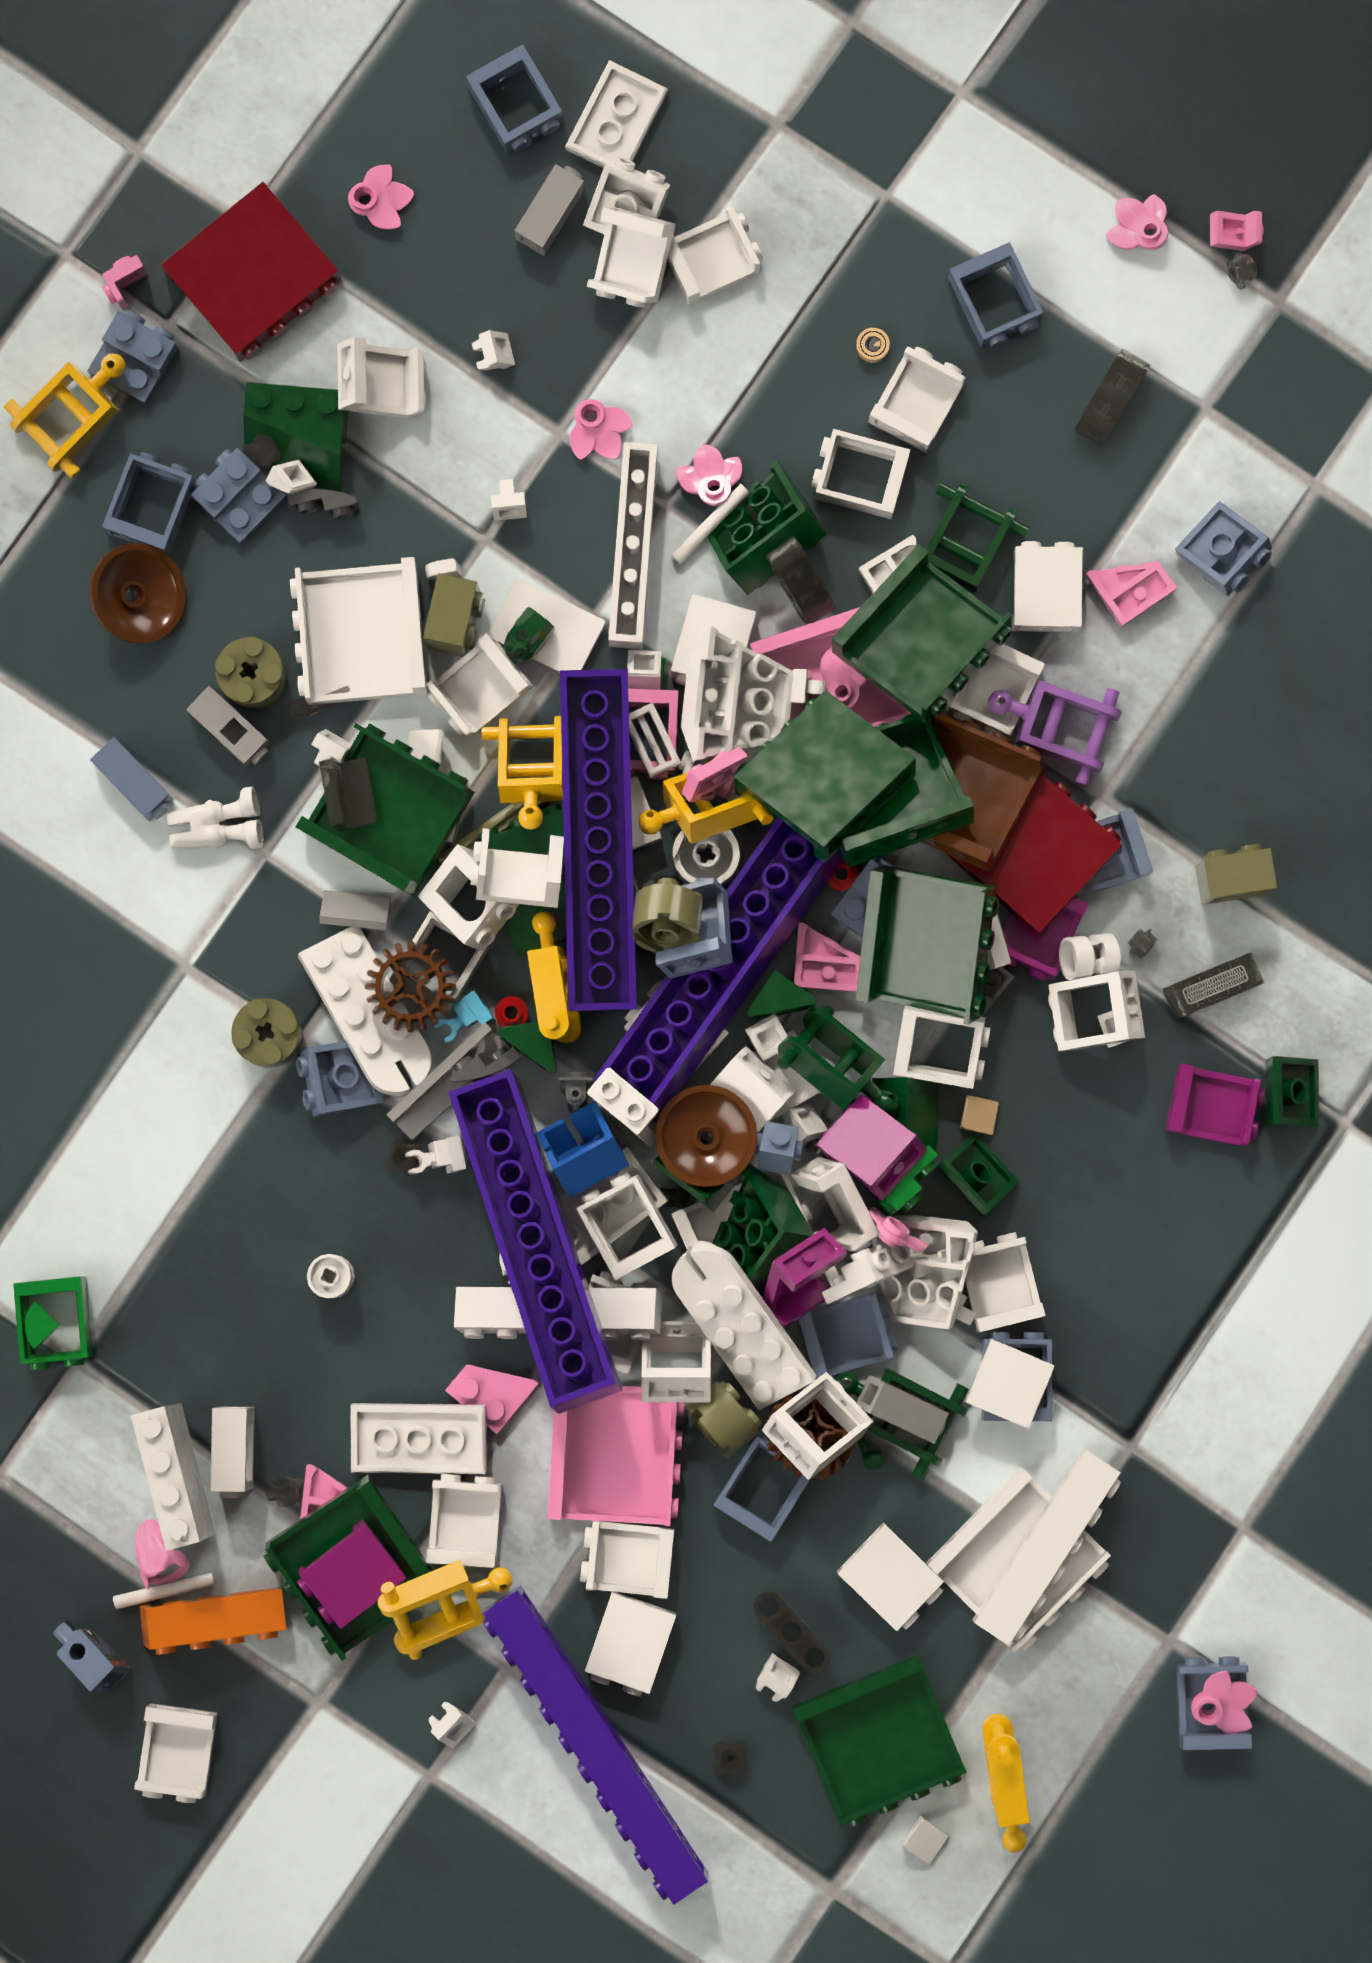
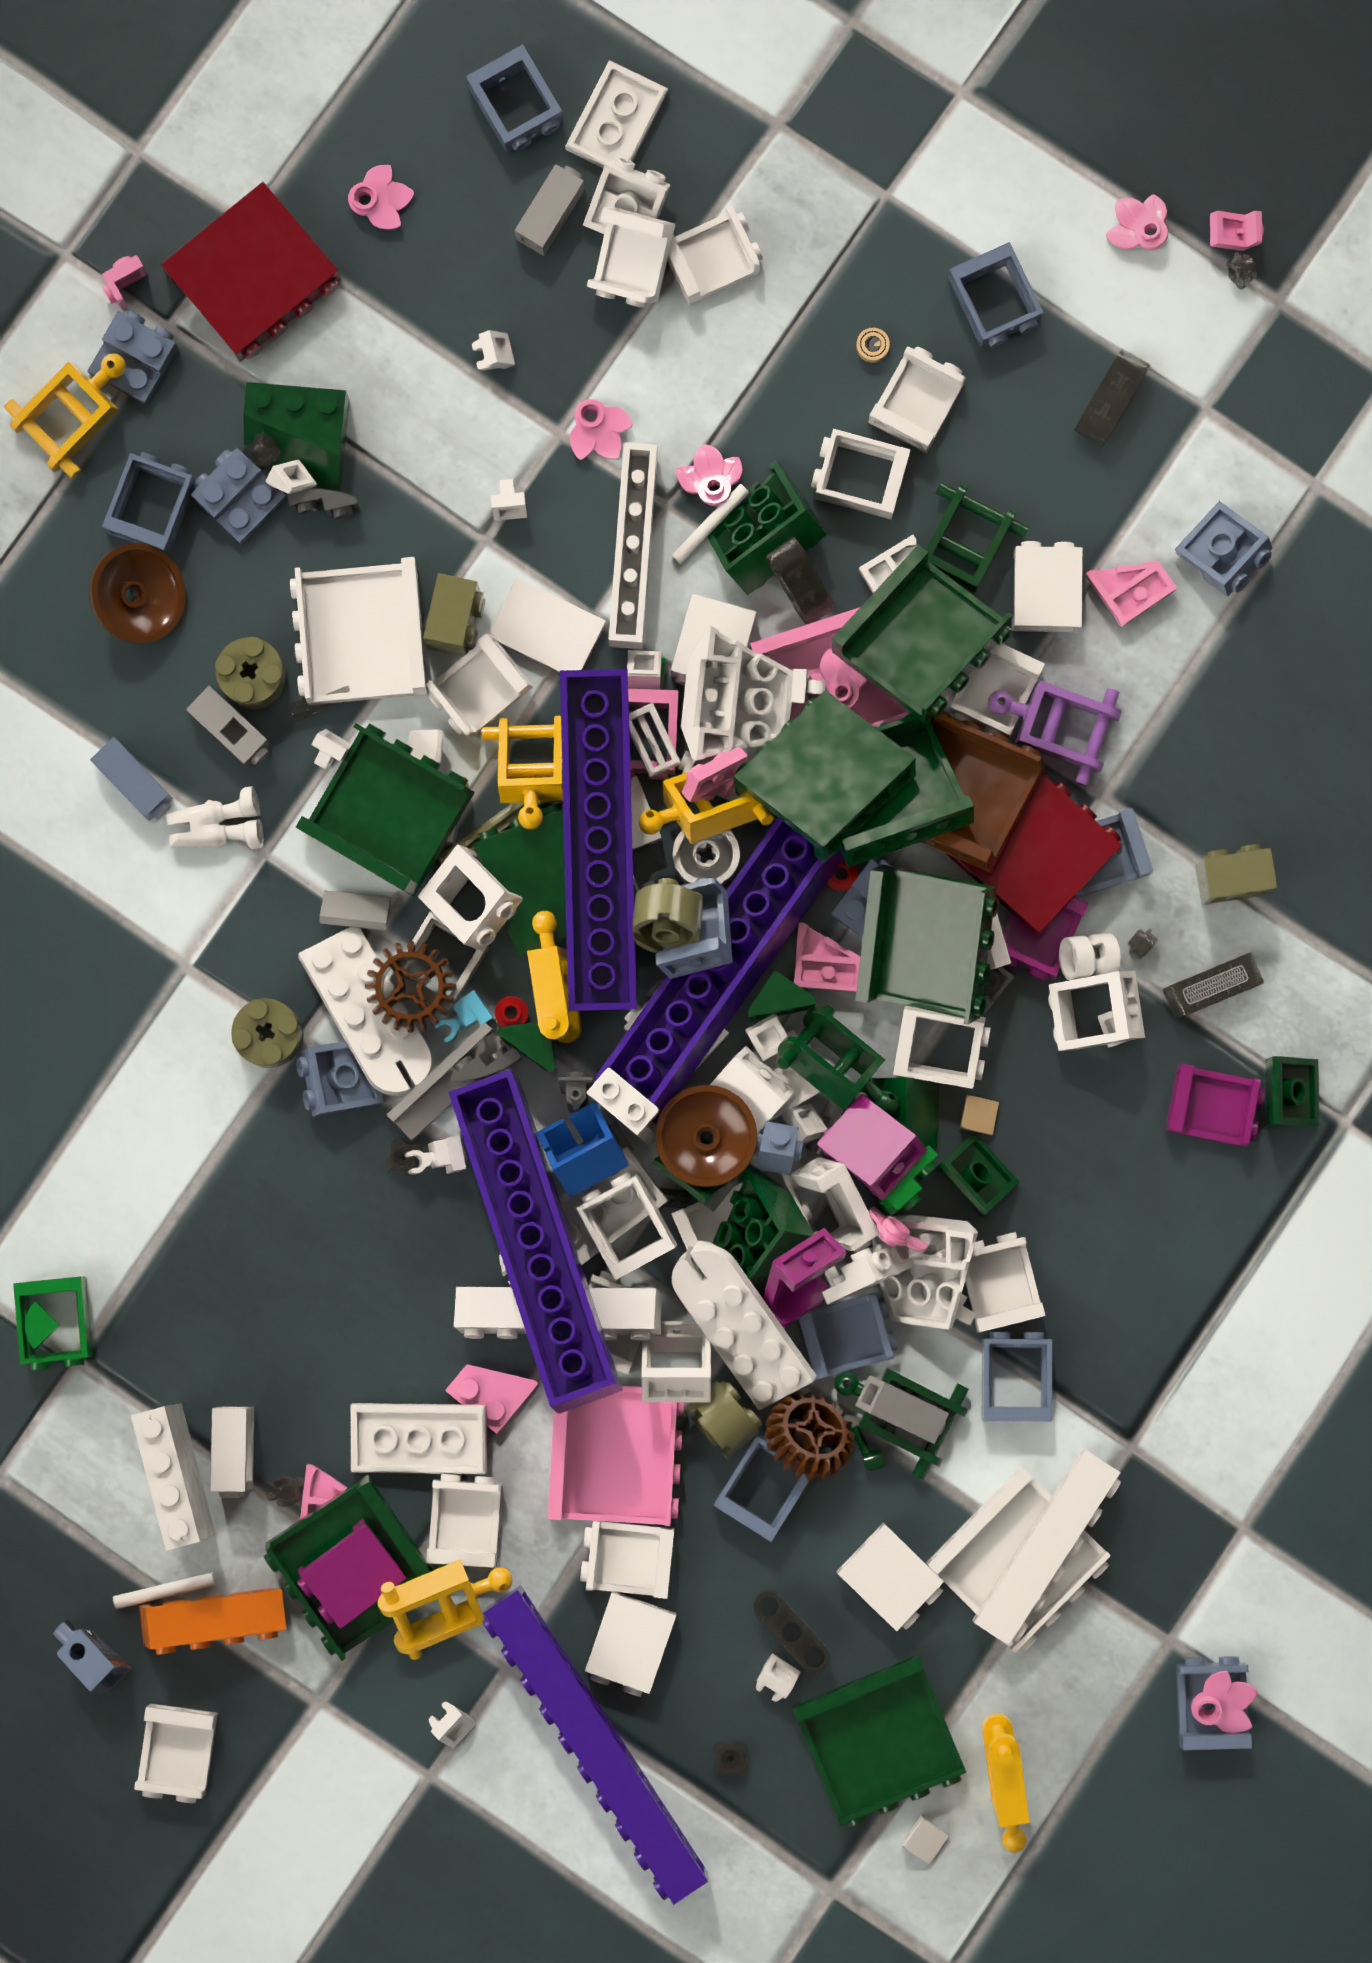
(154, 1558): bright pink piece -> none
(331, 1276): white wheel -> none
(348, 793): clear smoke panel -> none
(380, 379): white panel -> none
(448, 567): white tile -> none
(518, 875): white panel -> none
(527, 636): dark green rock -> none
(797, 1443): white window -> none
(1009, 1383): white tile -> none

